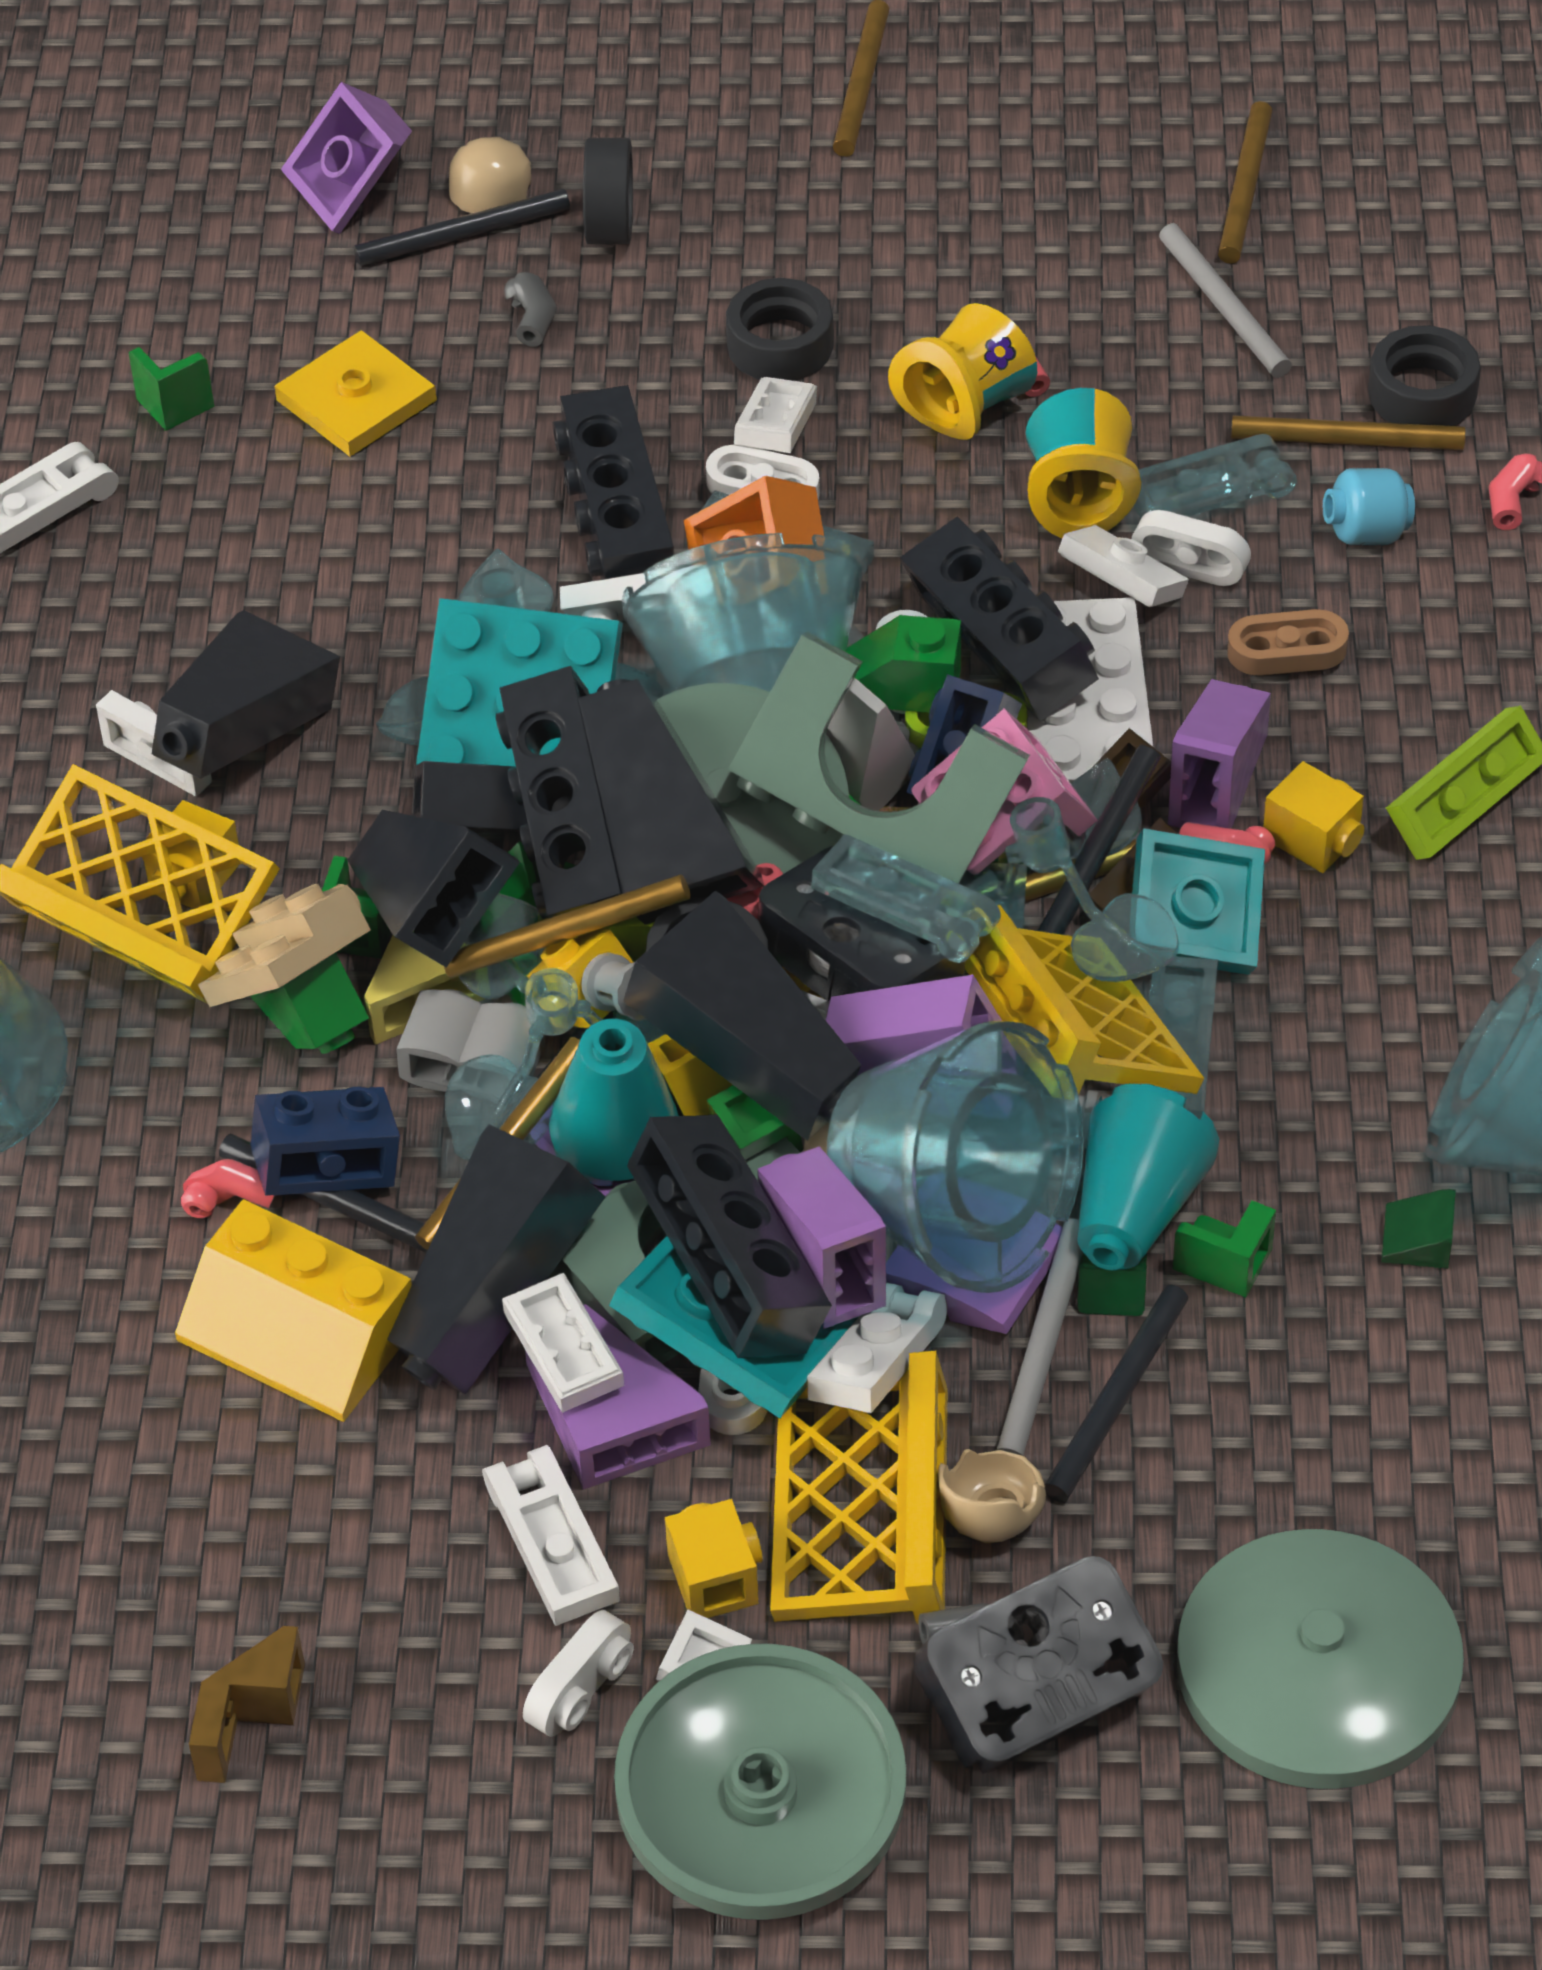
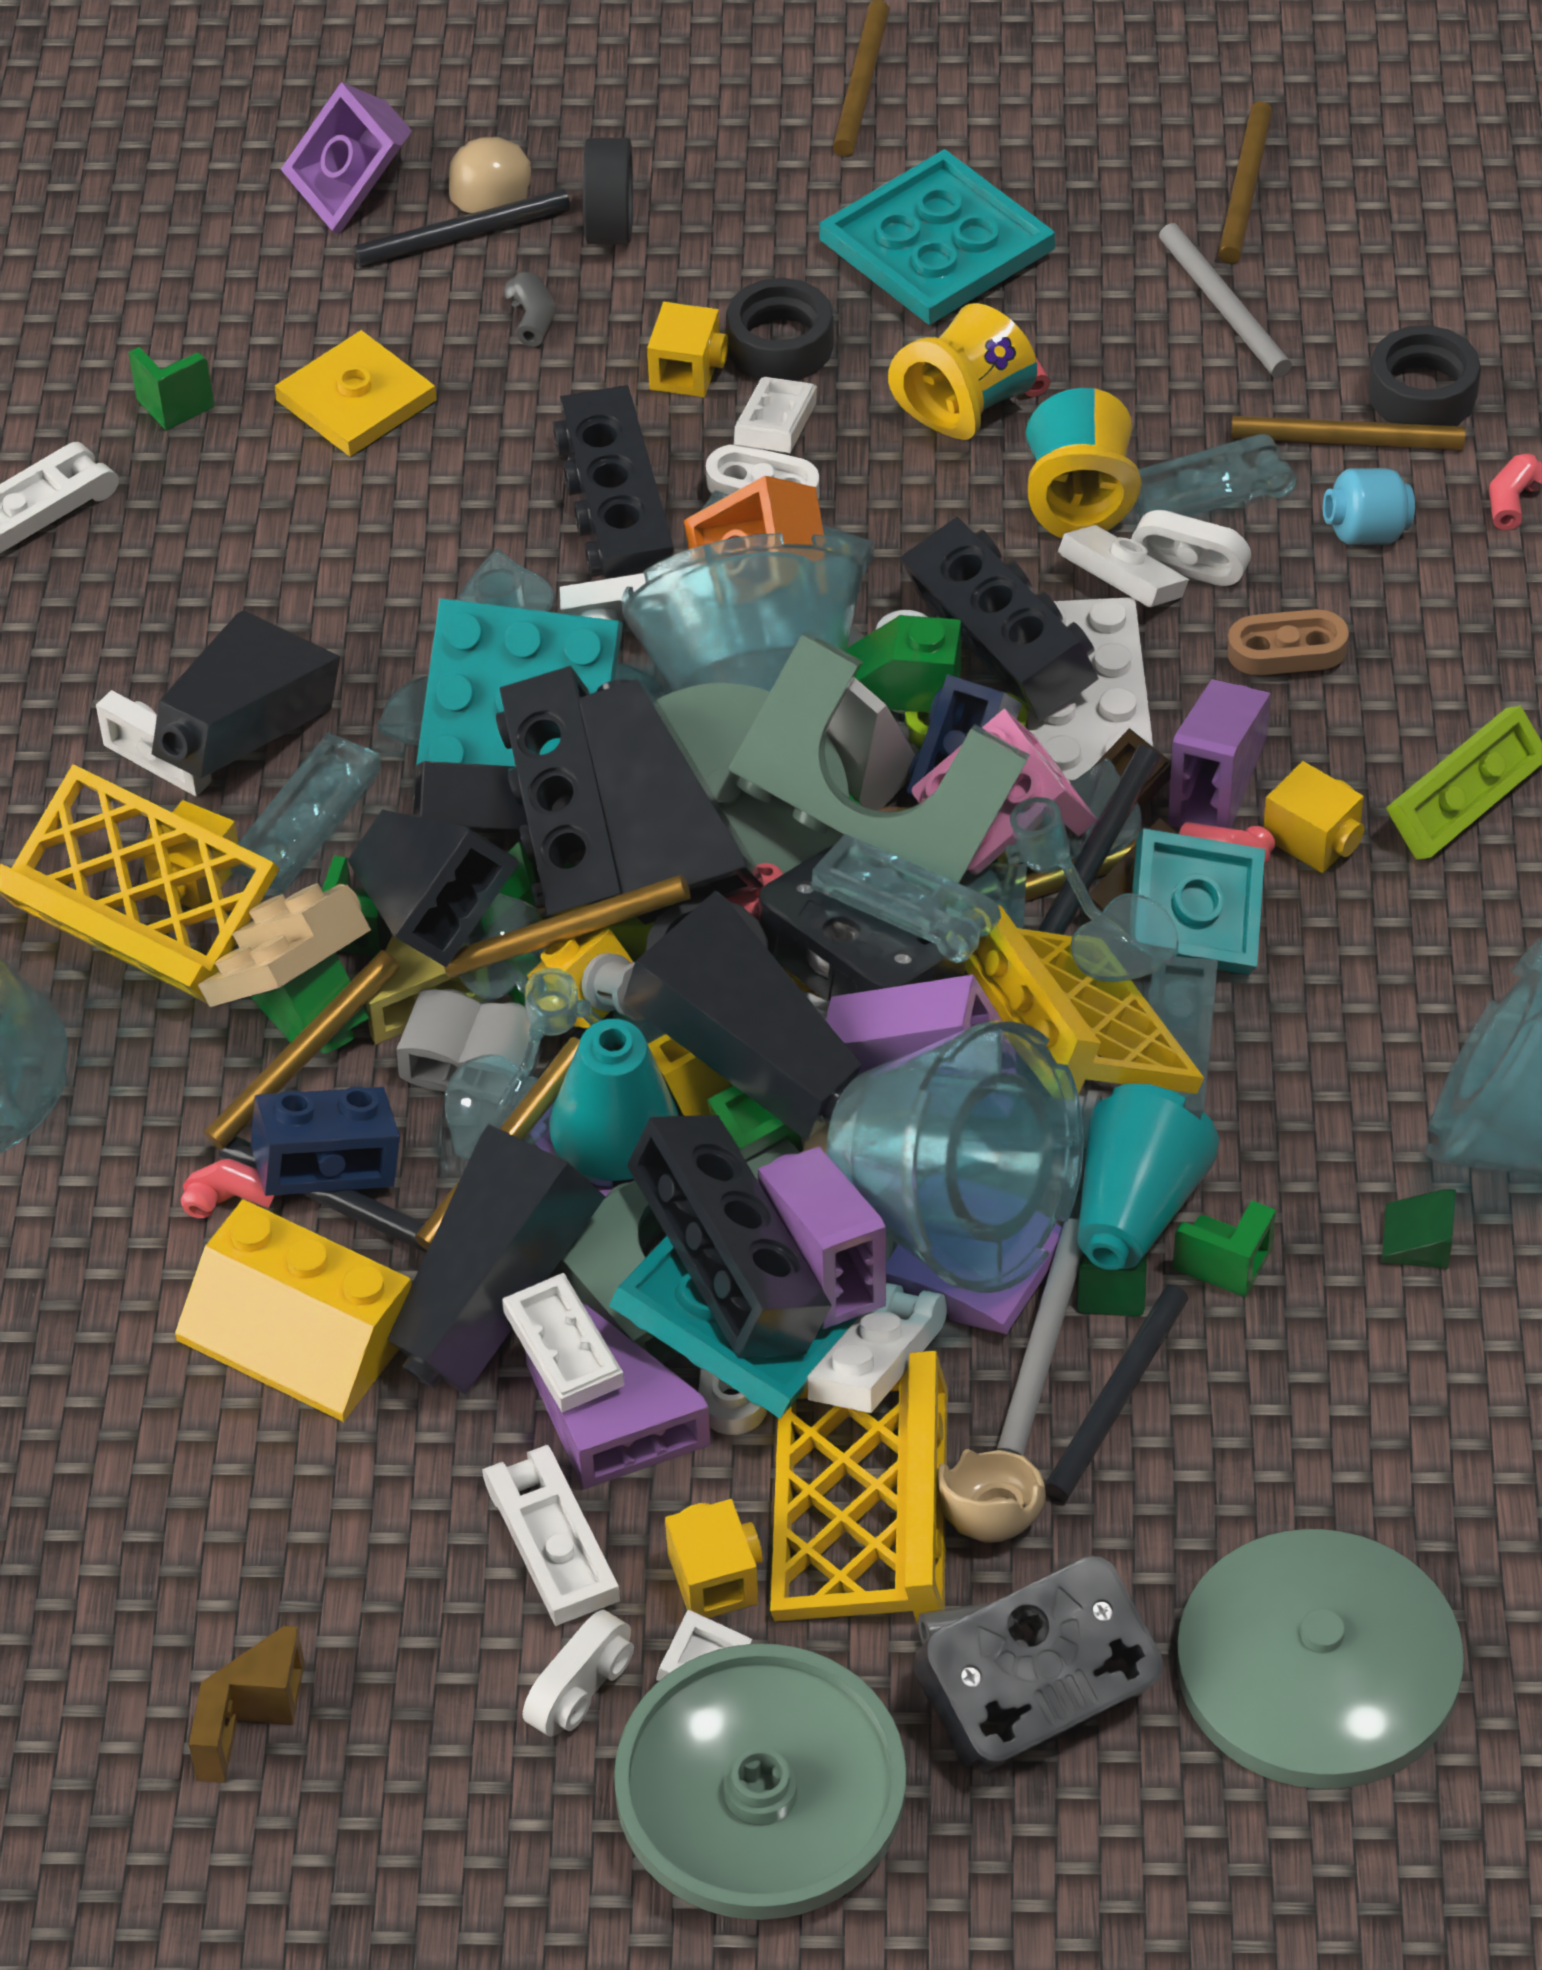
(303, 1047): none -> pearl gold bar
(310, 807): none -> clear light blue plate
(685, 349): none -> yellow brick
(937, 236): none -> teal plate

